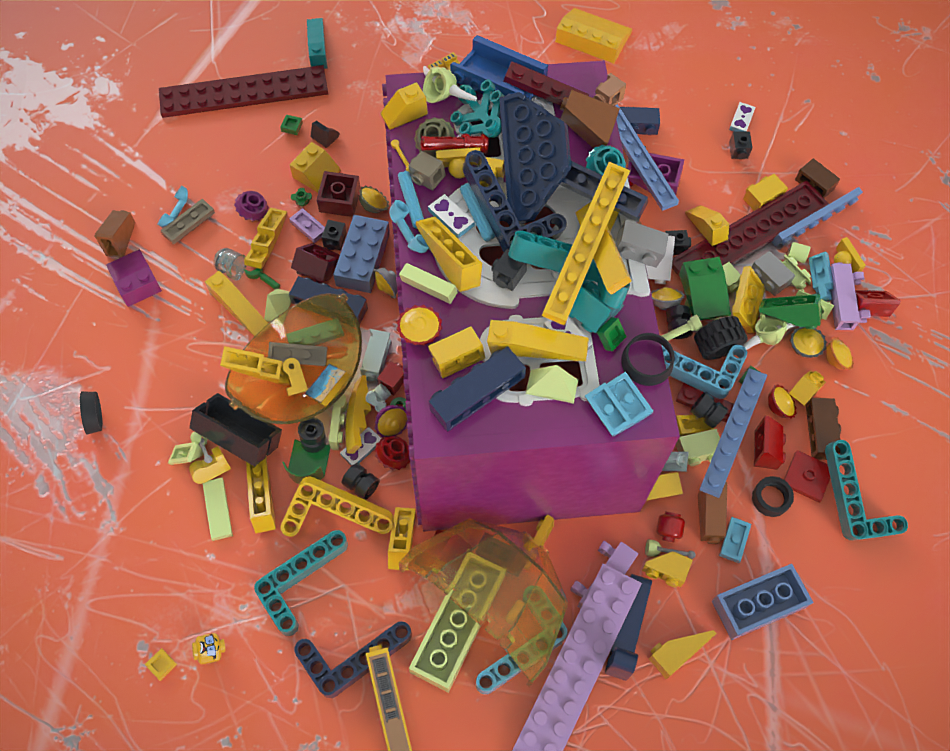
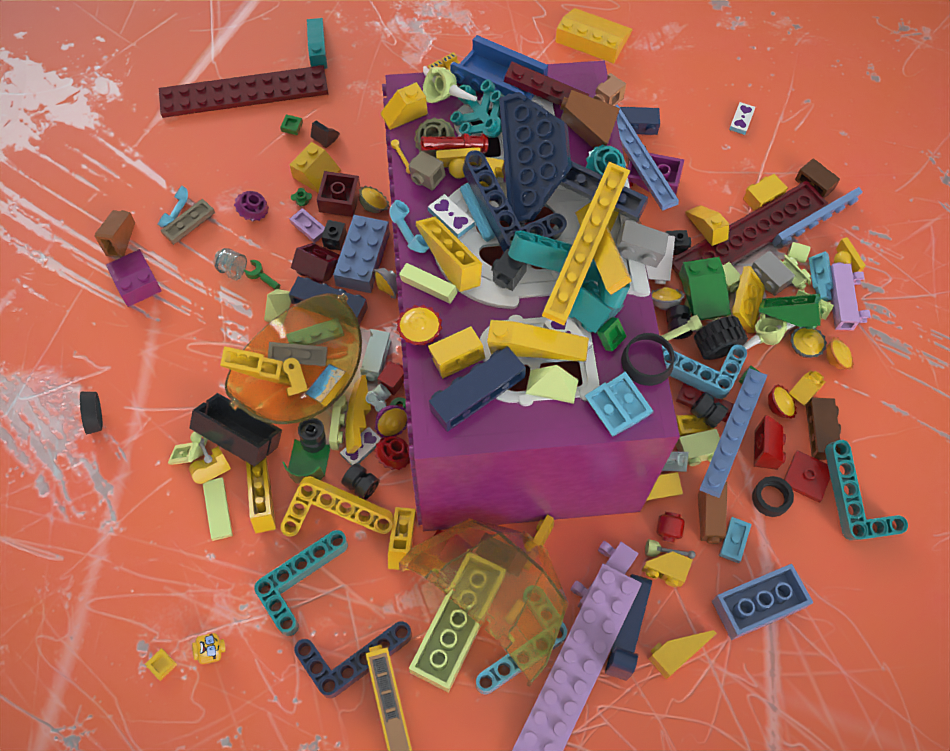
(233, 300): yellow slope -> none
(266, 238): yellow slope -> none
(410, 197): medium azure axle -> none
(740, 145): black brick -> none
(878, 302): red slope -> none

